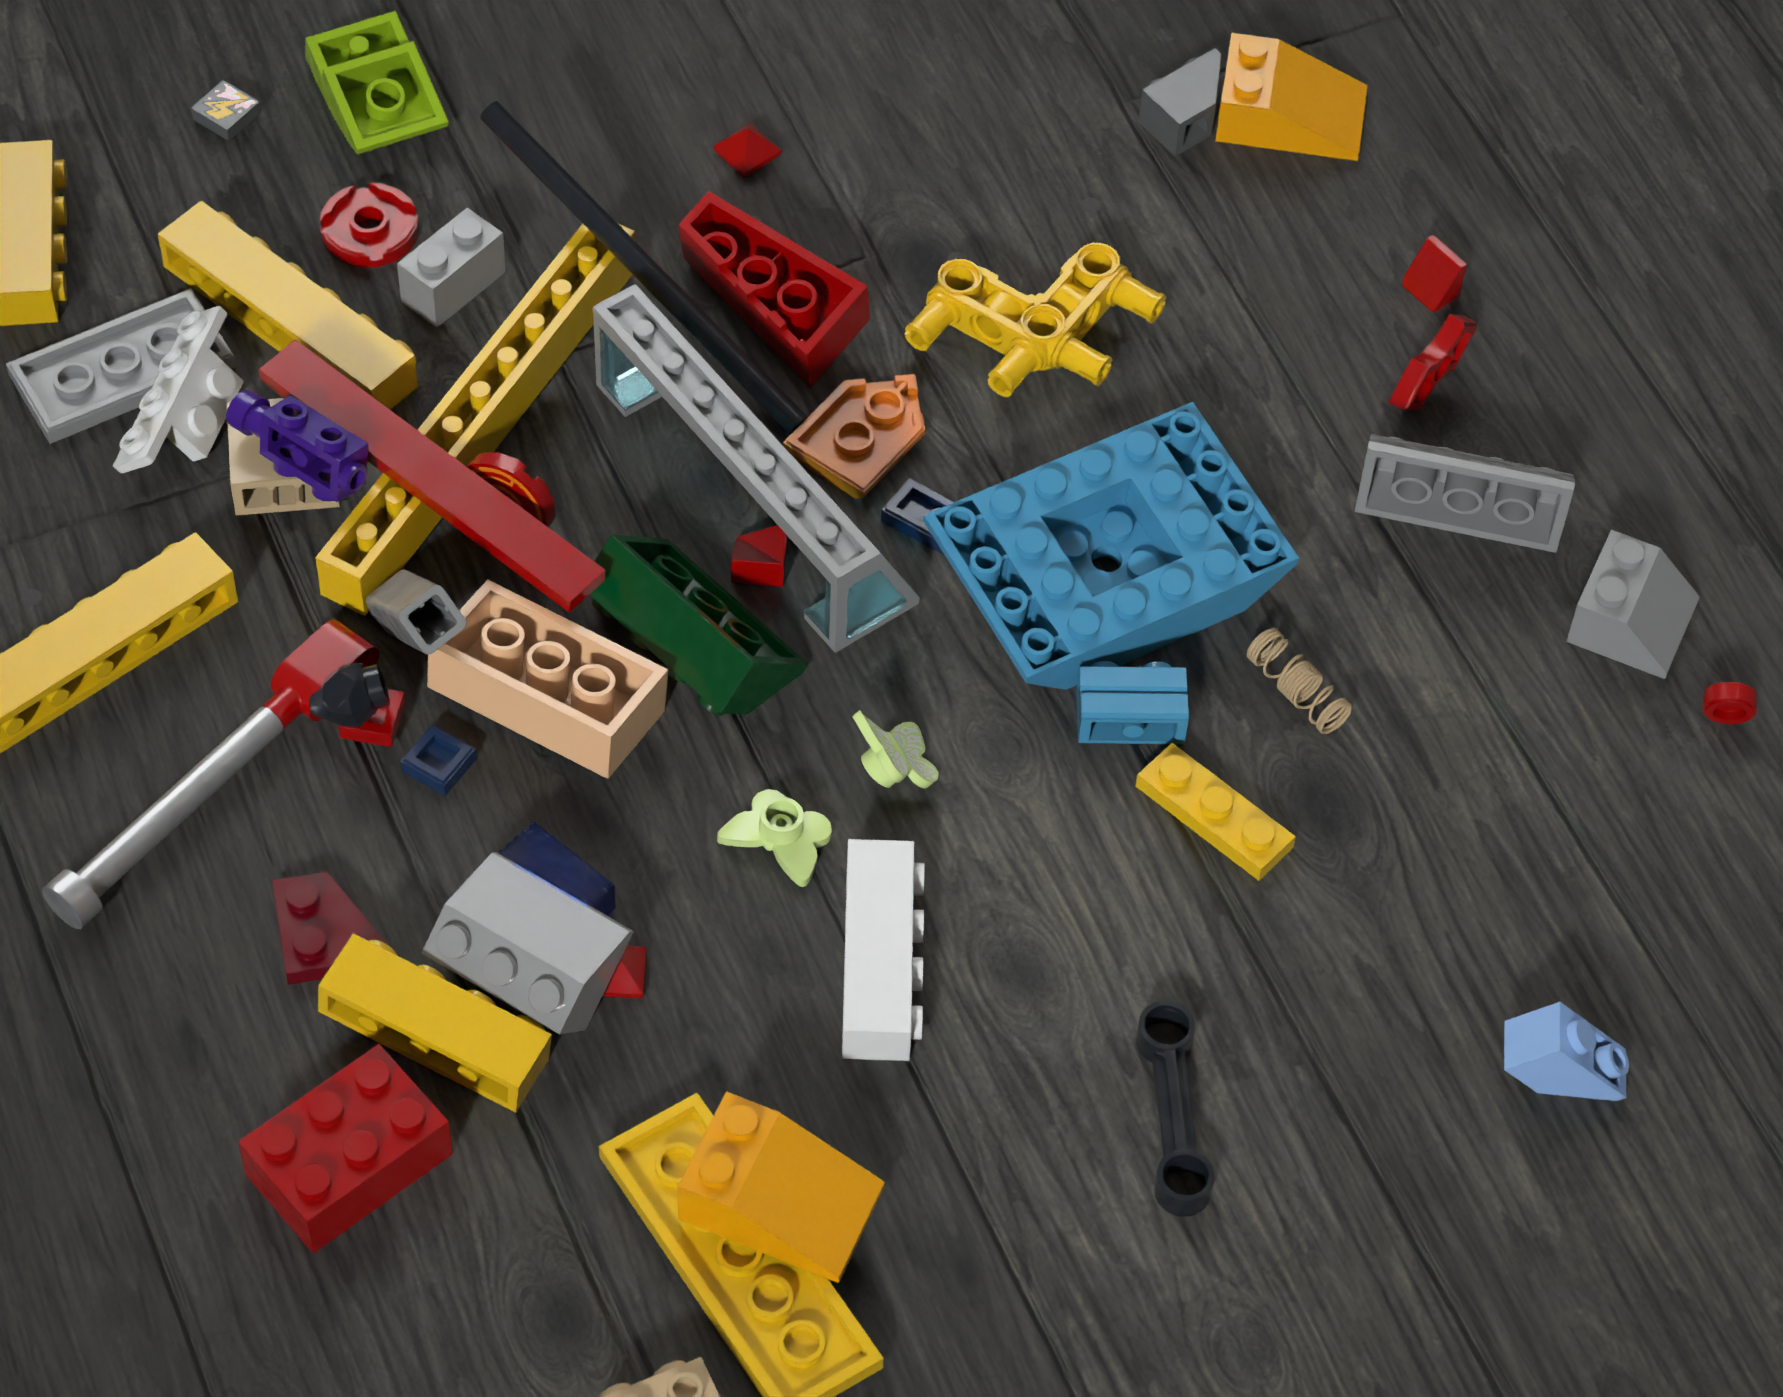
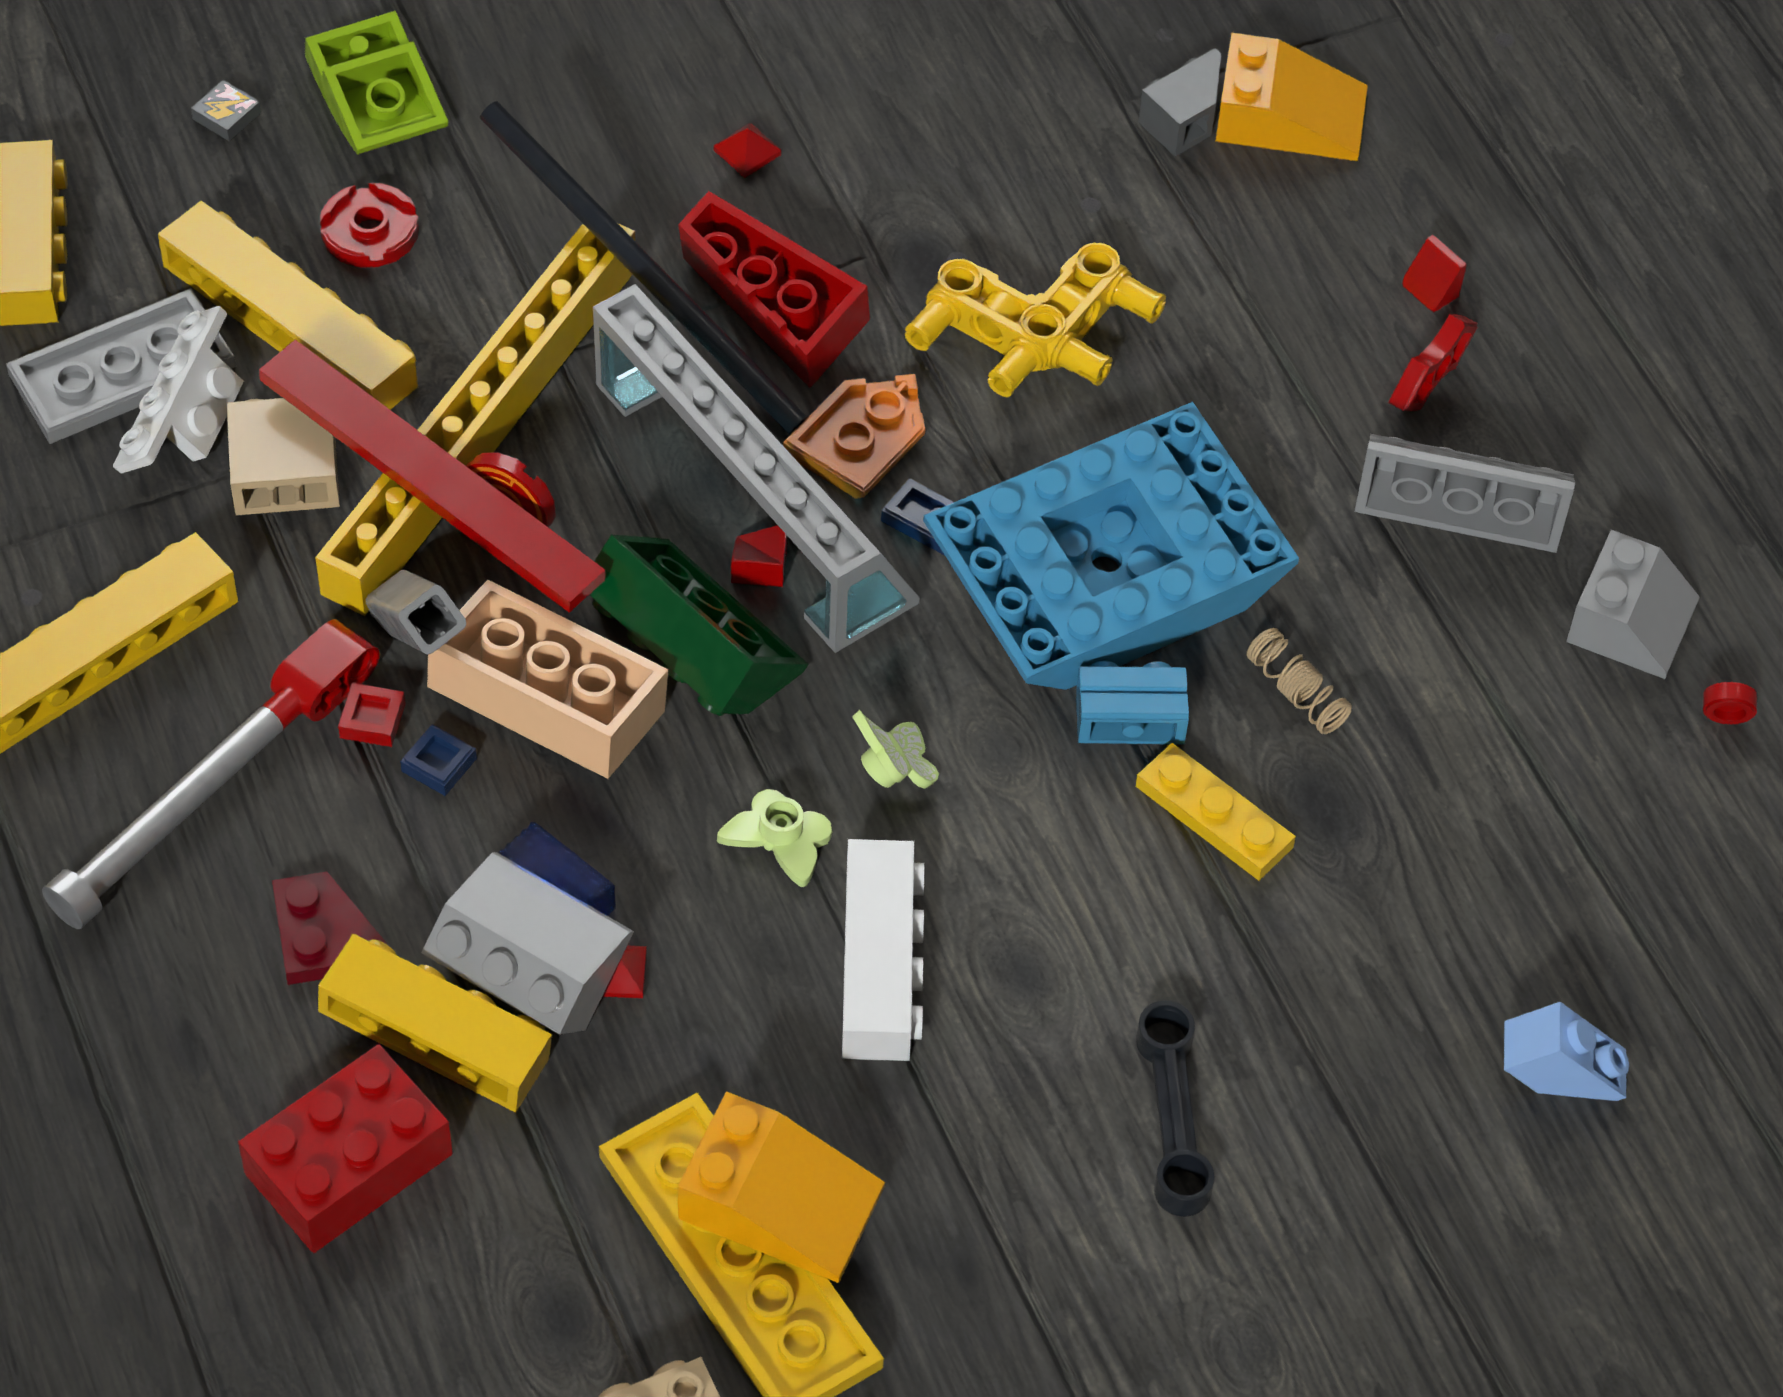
(303, 444): dark purple brick -> none
(350, 695): black rock -> none
(451, 267): light grey brick -> none

